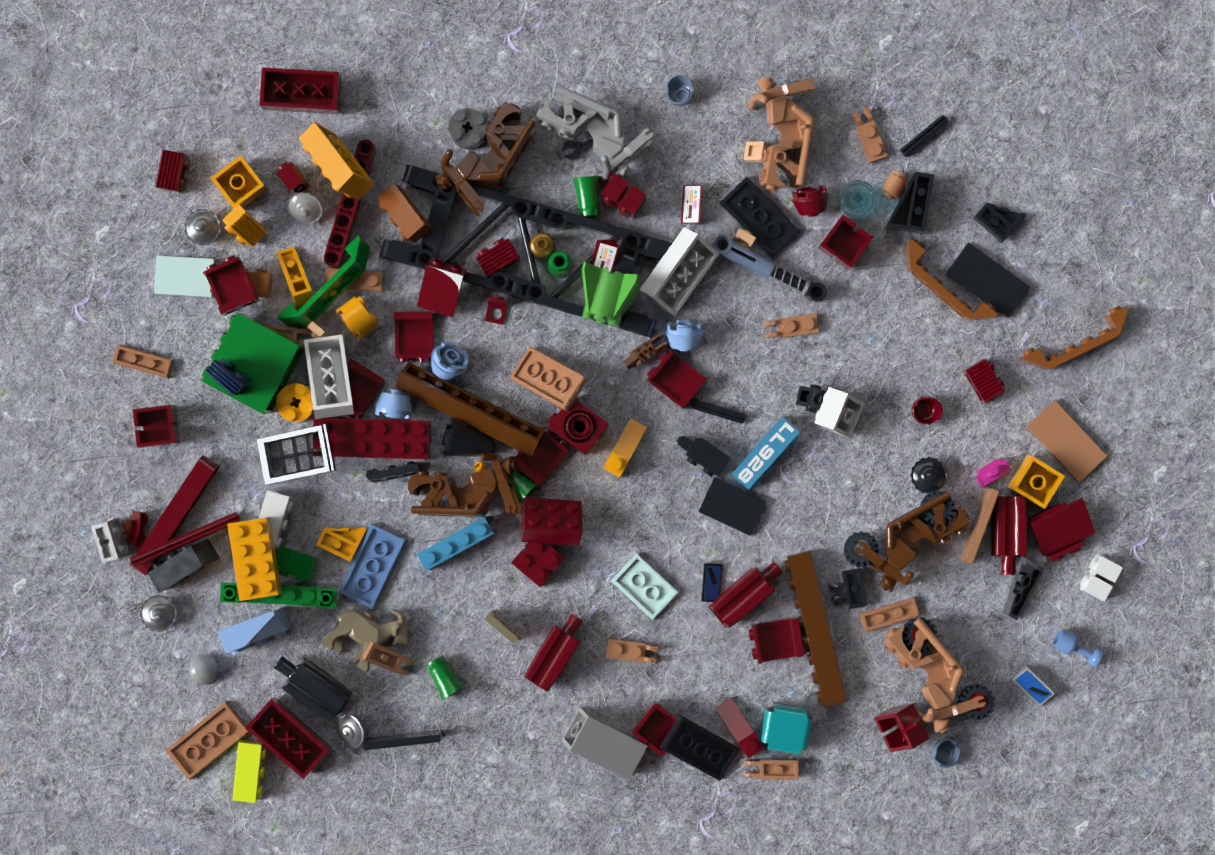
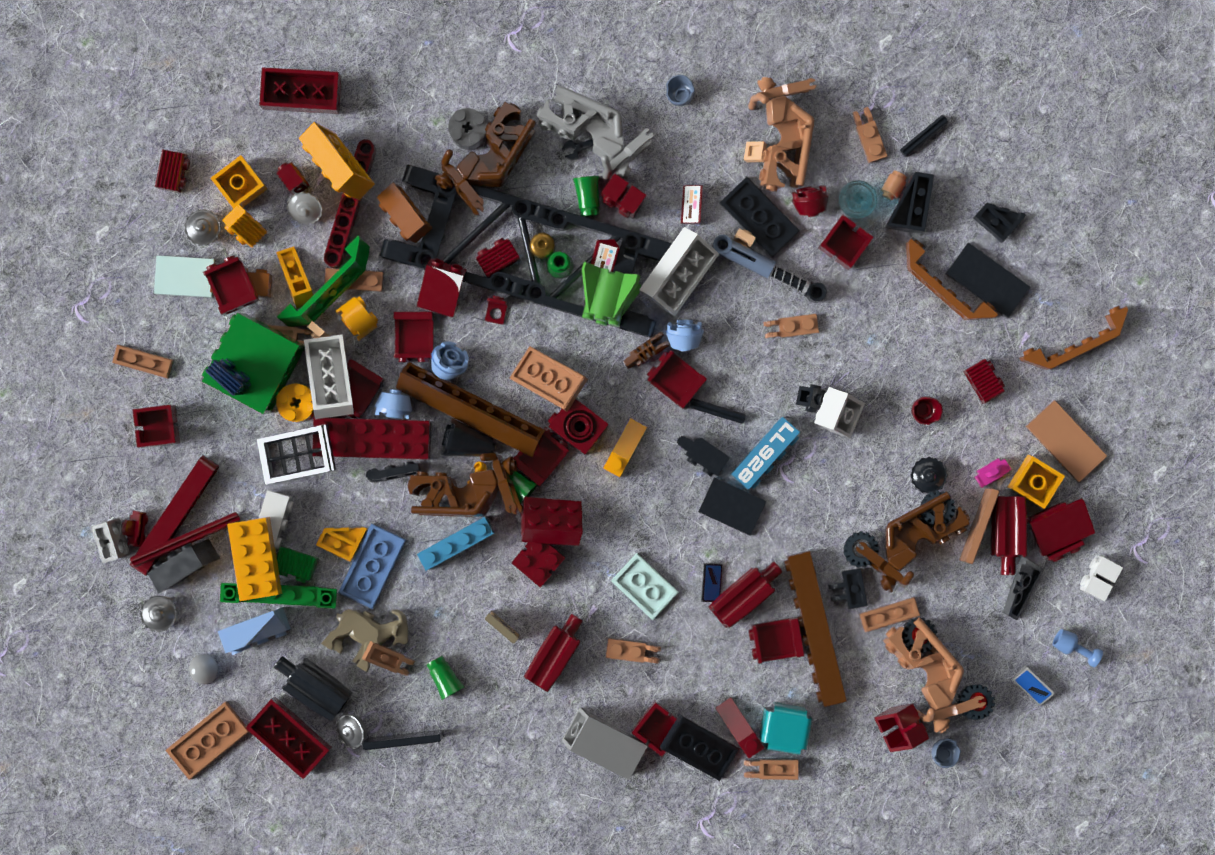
(249, 771): neon yellow brick -> none

